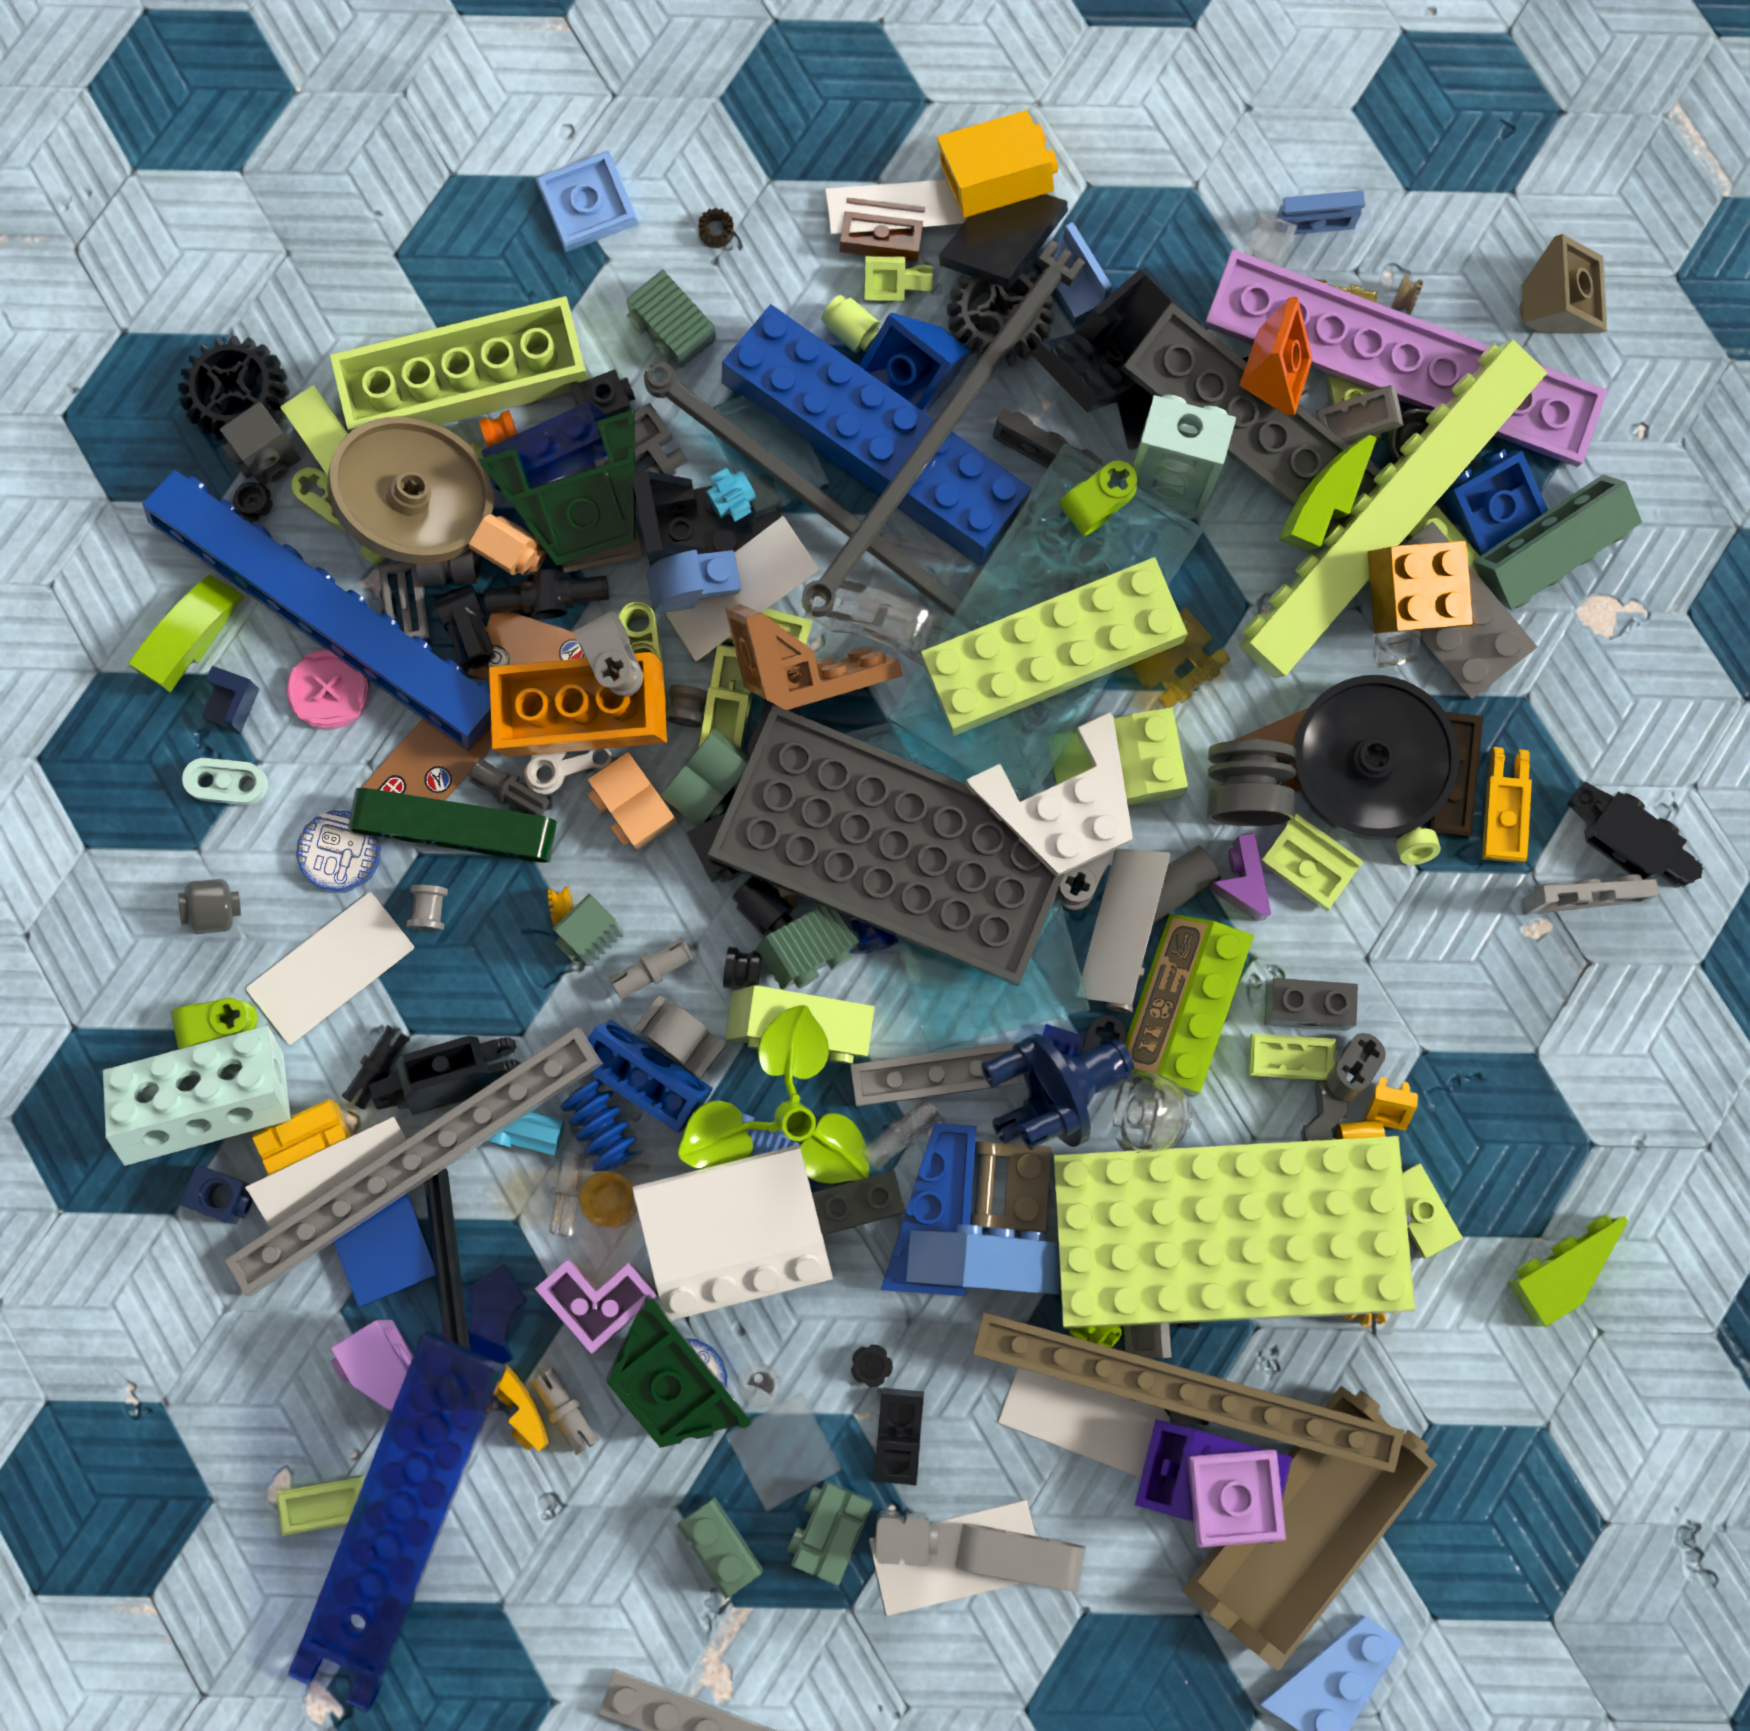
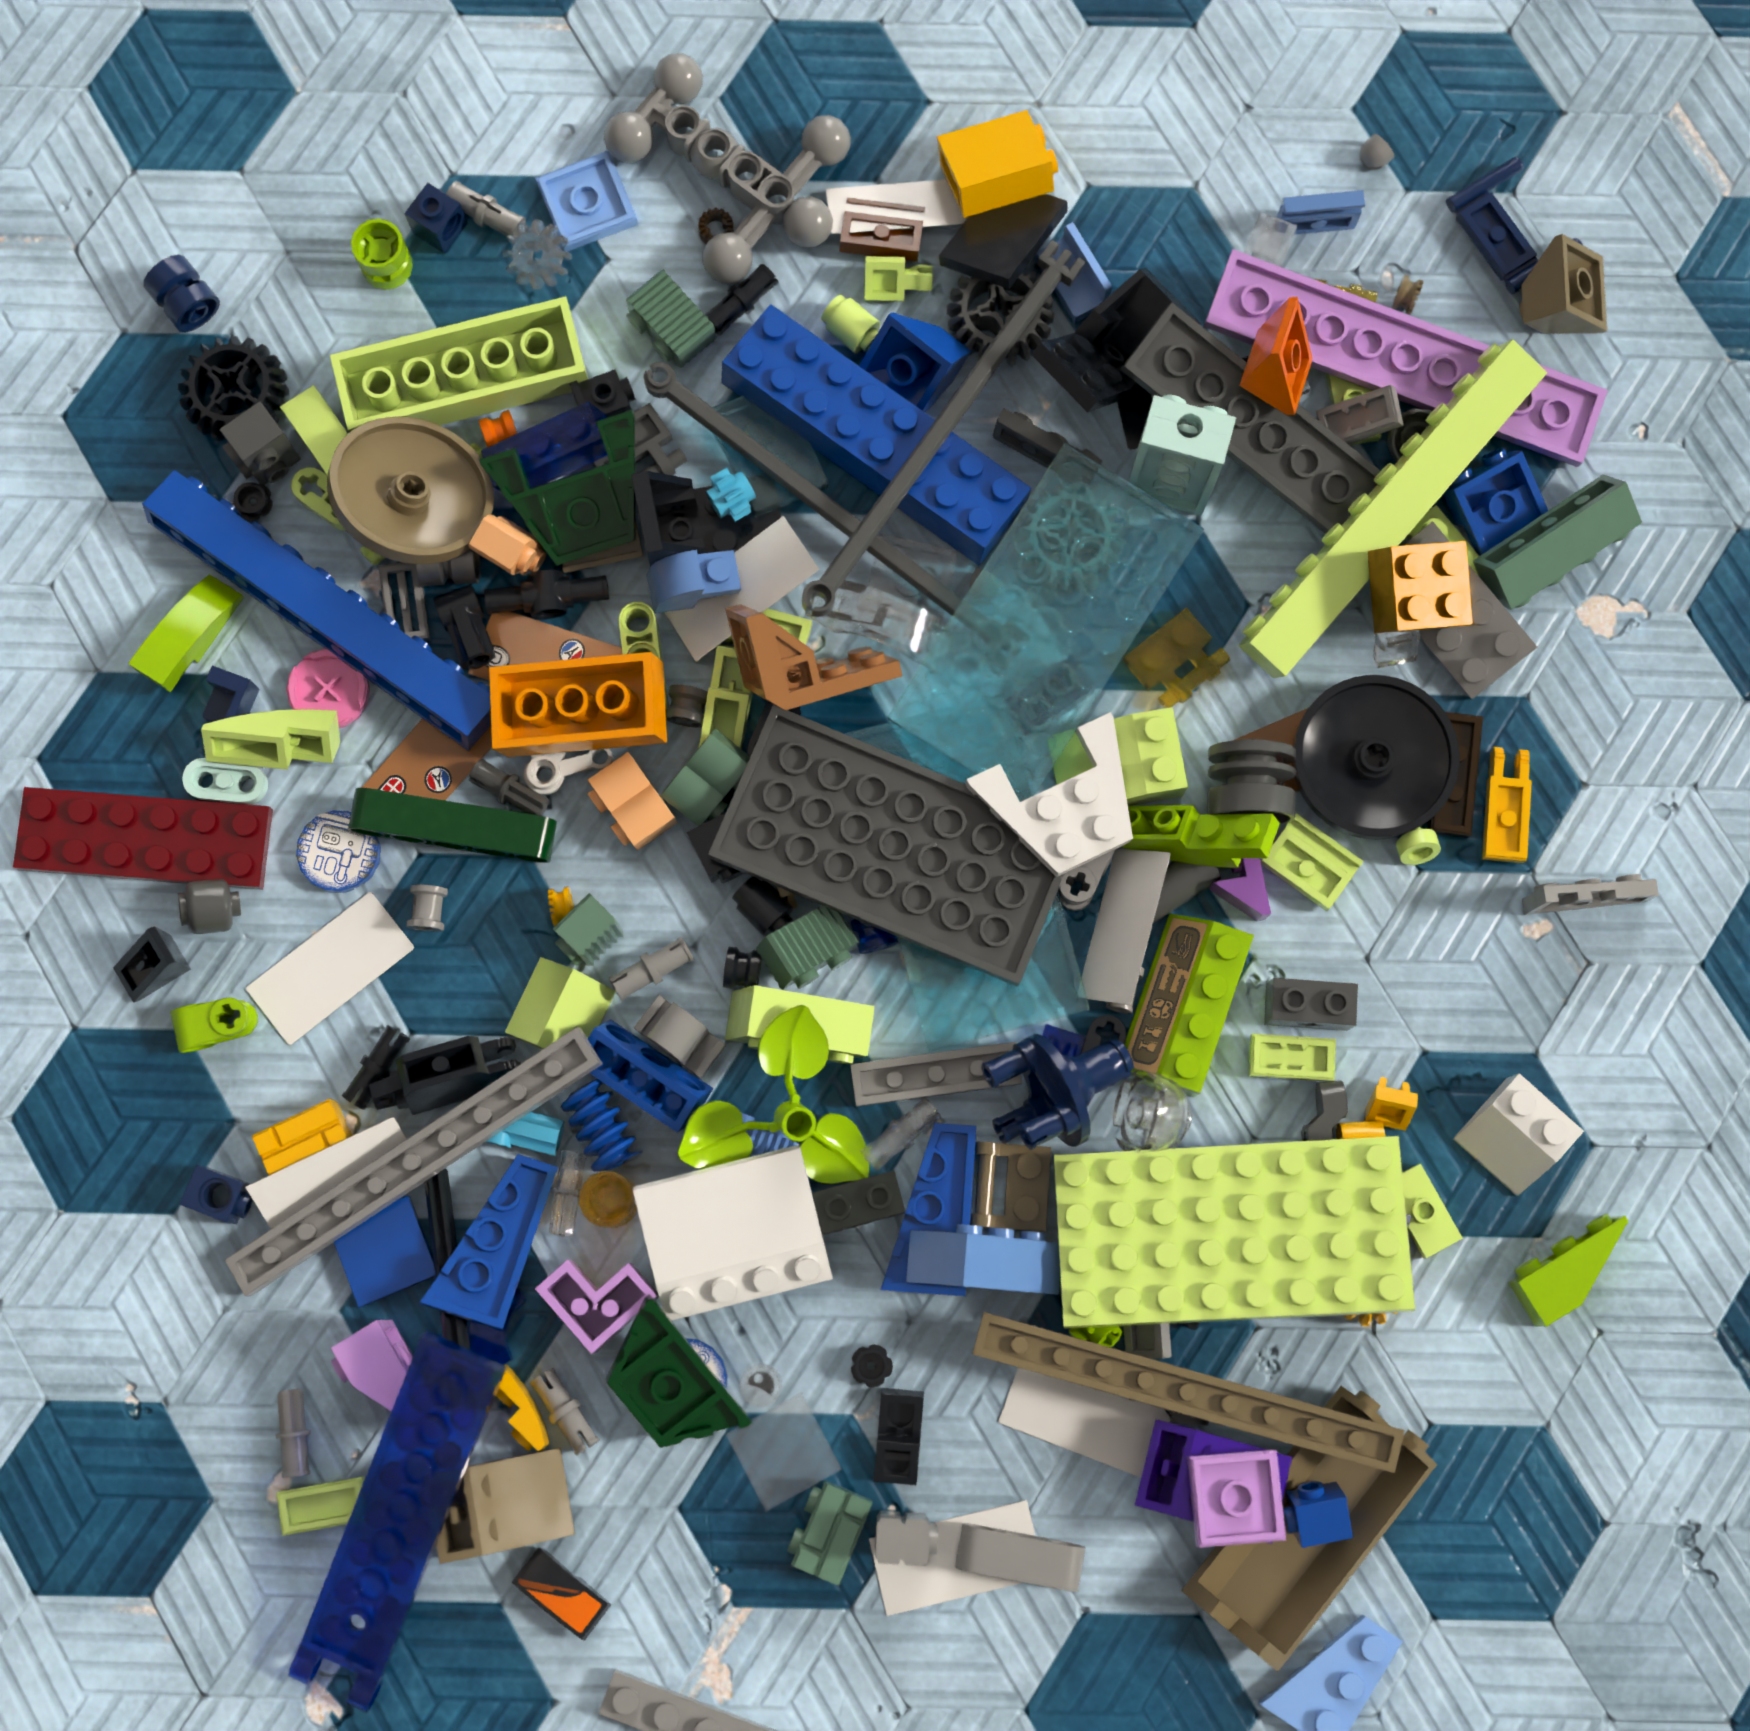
(142, 837): none -> dark red plate
(150, 964): none -> black slope
(178, 289): none -> dark blue wheel
(195, 1095): light aqua brick -> none
(273, 738): none -> yellowish green slope
(293, 1433): none -> light grey axle
(381, 254): none -> lime wheel
(436, 218): none -> dark blue brick
(485, 210): none -> light grey pin
(490, 1258): none -> blue wing
(507, 1506): none -> dark tan slope
(532, 240): none -> clear gear
(557, 1003): none -> yellowish green slope
(561, 1593): none -> slope
(608, 649): light grey piece -> none
(720, 1547): sand green brick -> none
(729, 254): none -> light grey piece
(741, 298): none -> black pin
(1054, 646): yellowish green brick -> none
(1094, 502): lime piece -> none
(1202, 838): none -> lime slope
(1317, 1514): none -> blue brick
(1327, 496): lime slope -> none
(1350, 1062): dark grey beam -> none
(1375, 153): none -> light grey hinge
(1492, 227): none -> dark blue plate
(1518, 1134): none -> white slope
(1633, 836): black hinge -> none

